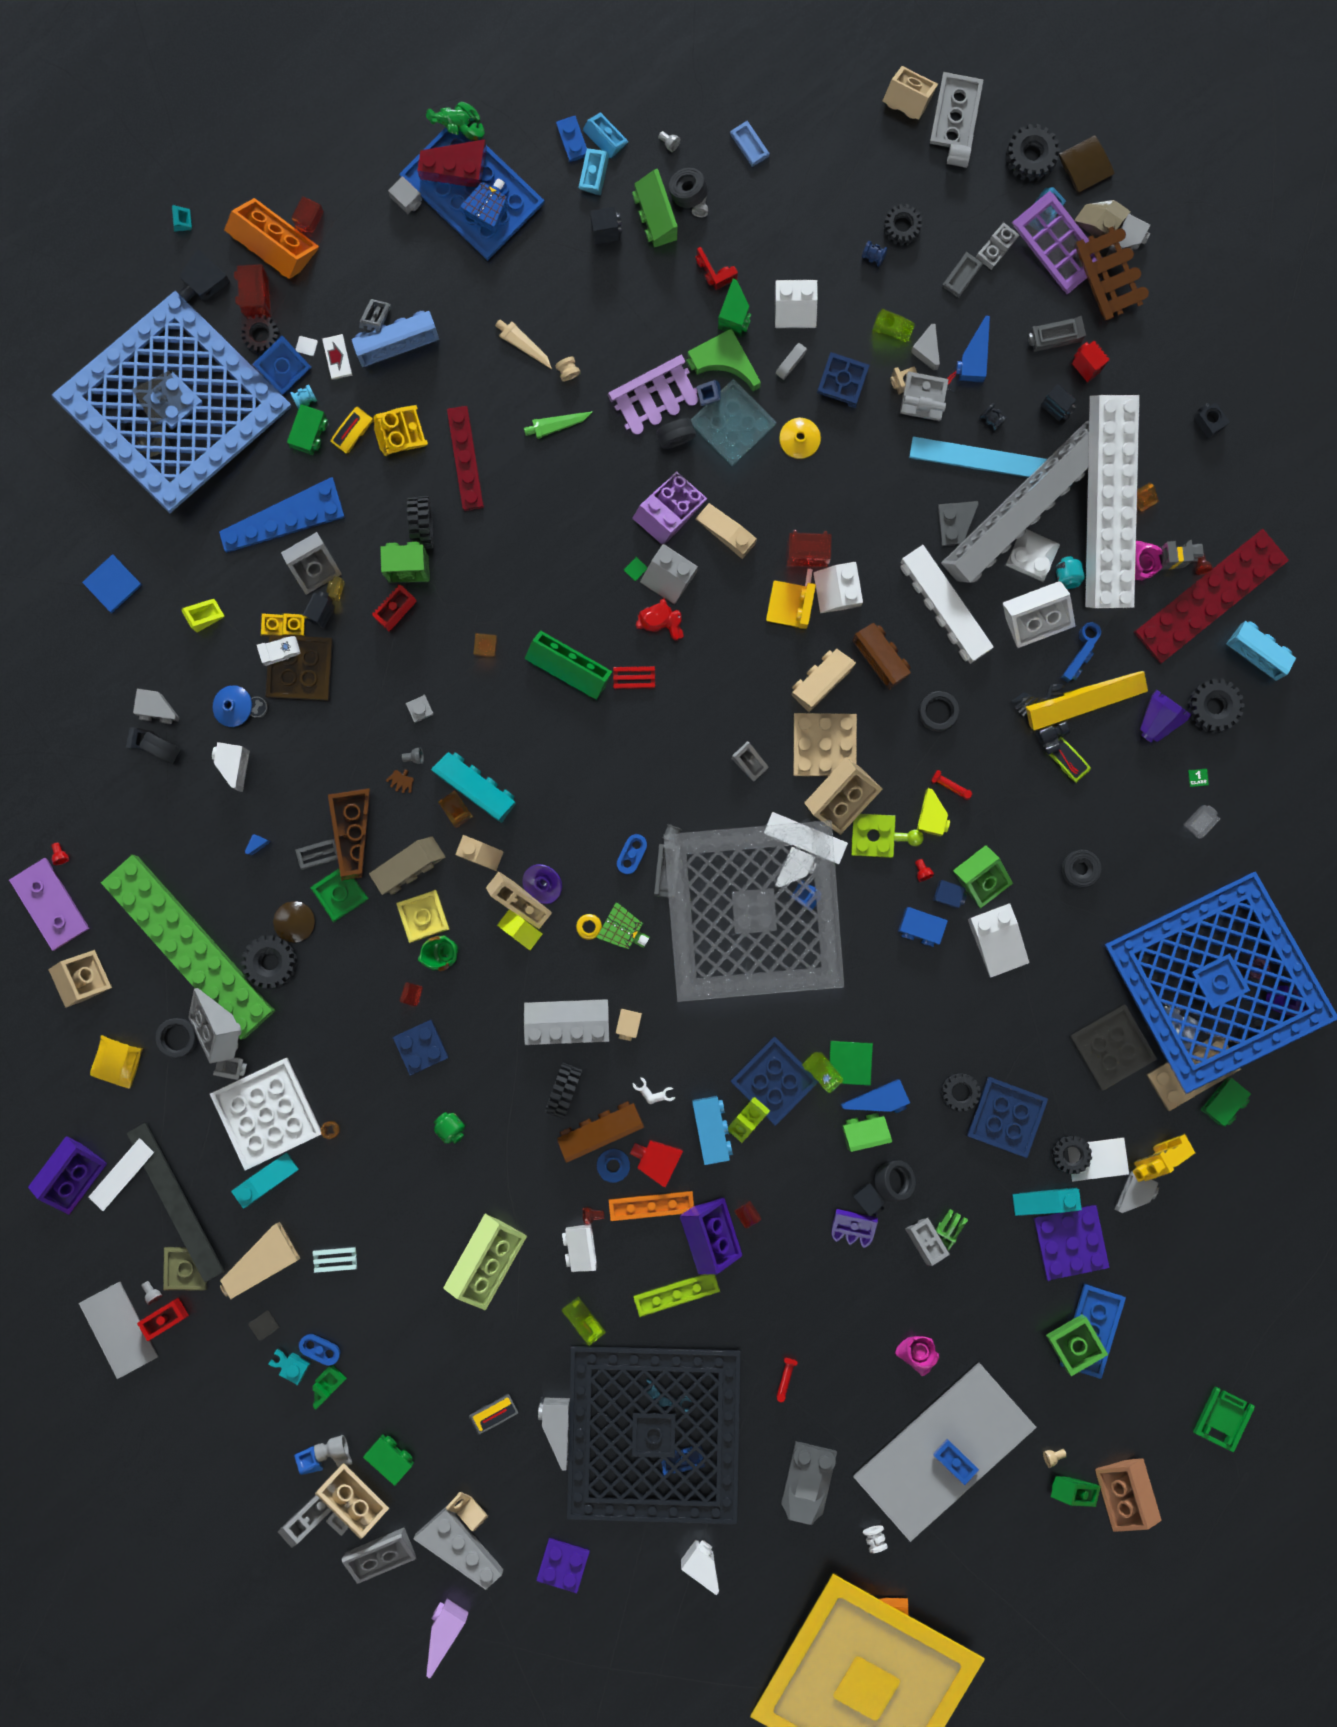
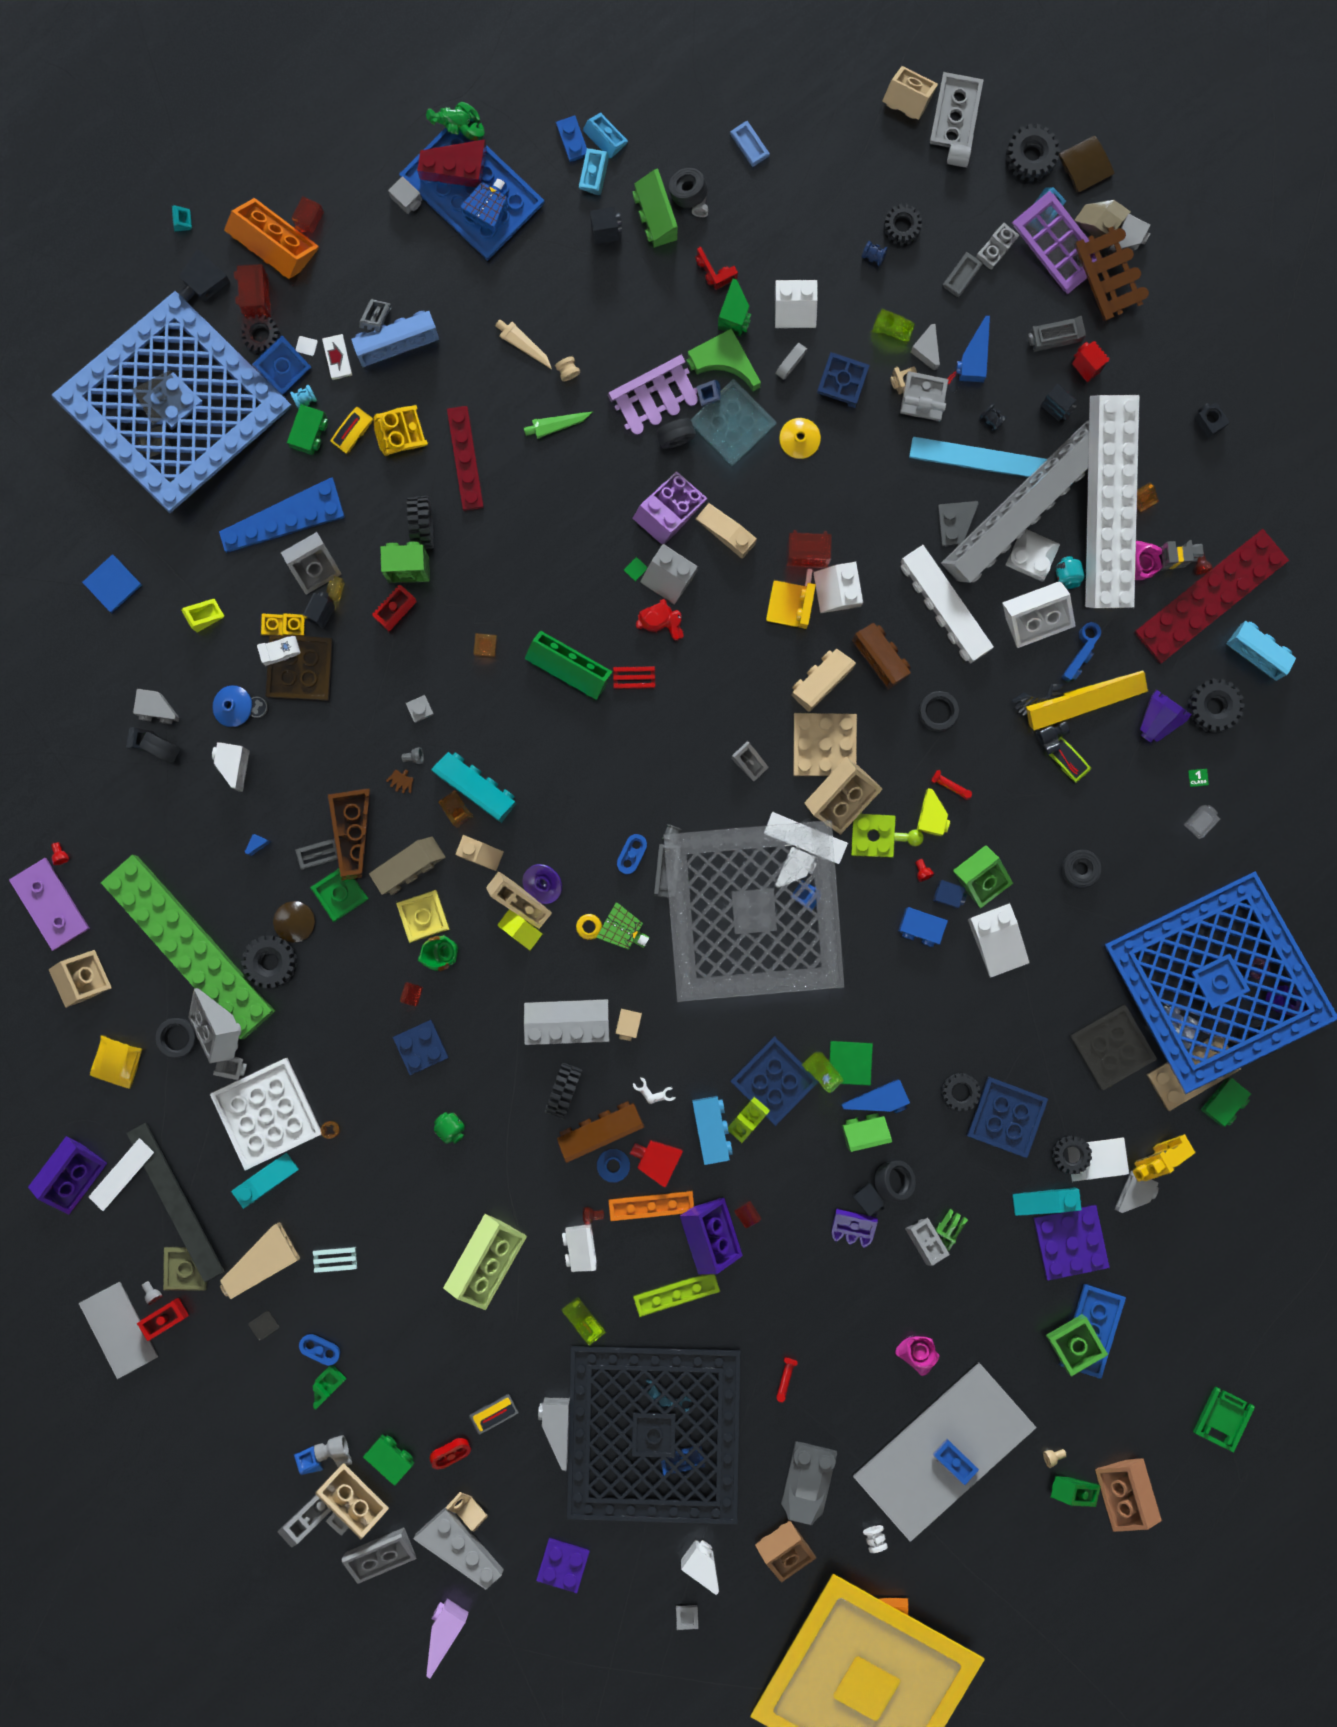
(292, 1367): teal brick -> none
(450, 1453): none -> red plate
(671, 141): light grey piece -> none
(687, 1617): none -> light grey plate
(785, 1551): none -> medium nougat slope

